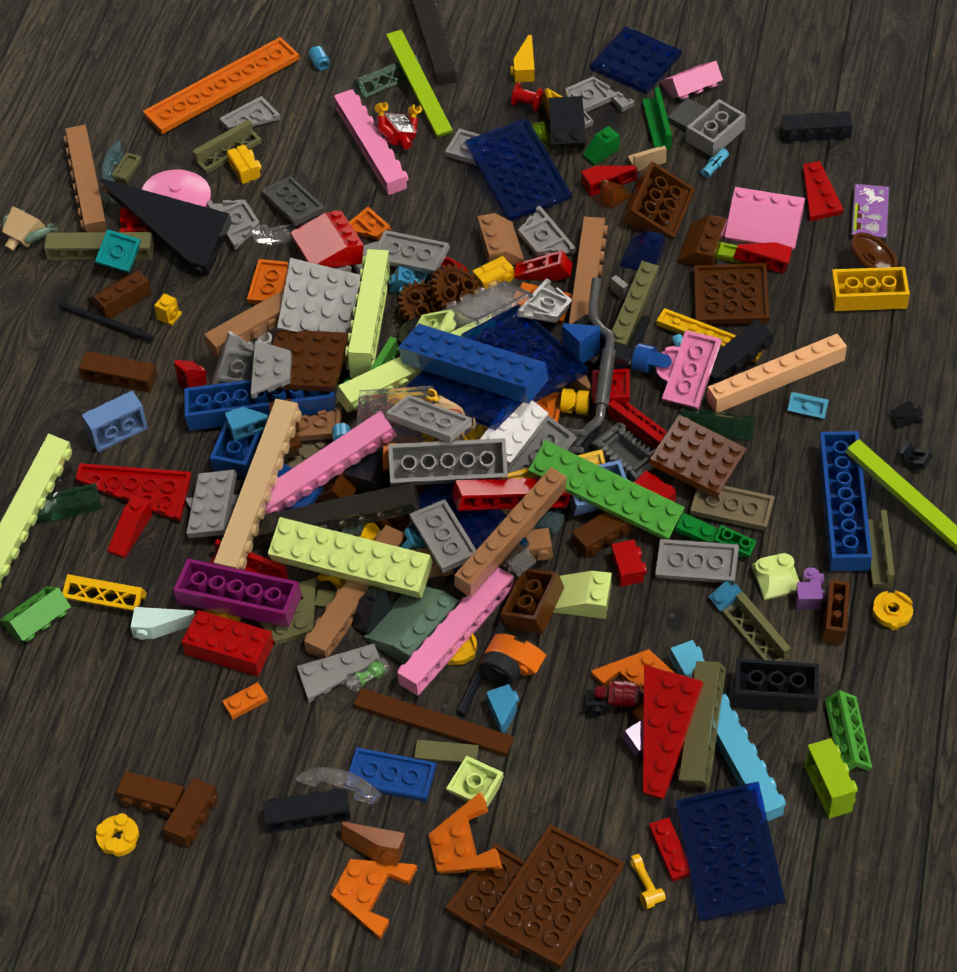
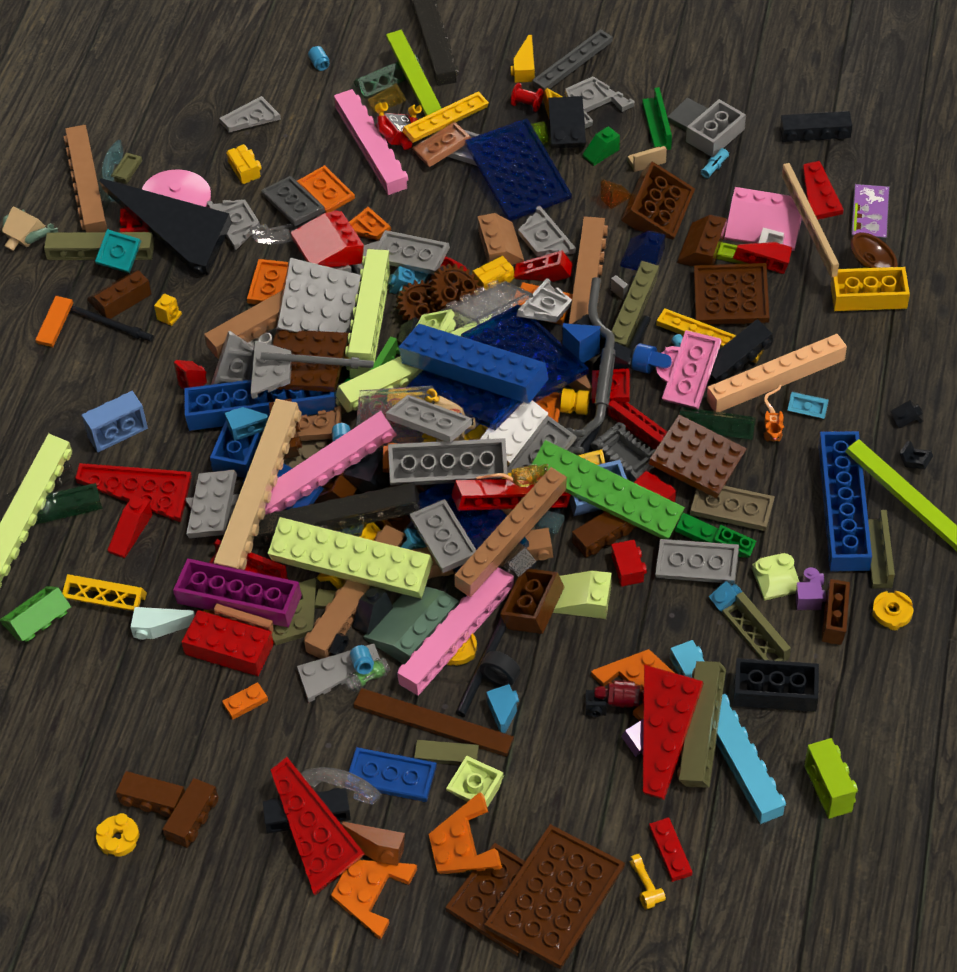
(54, 321): none -> orange tile
(118, 371): reddish brown brick -> none
(220, 85): orange plate -> none
(224, 142): olive fence -> none
(243, 617): none -> nougat tile
(319, 836): none -> red wing
(327, 189): none -> orange tile
(339, 644): none -> black tile
(354, 362): none -> dark grey bar
(361, 659): none -> dark azure brick
(393, 91): none -> clear yellow slope
(441, 144): none -> nougat tile
(445, 116): none -> yellow plate
(523, 475): none -> clear yellow animal
(525, 655): orange brick -> none
(572, 60): none -> dark grey plate
(592, 177): red slope -> none
(636, 60): clear blue plate -> none
(692, 80): bright pink slope -> none
(730, 851): clear blue plate -> none
(771, 236): none -> white panel
(773, 421): none -> orange animal
(810, 220): none -> tan tile
(845, 731): bright green fence -> none

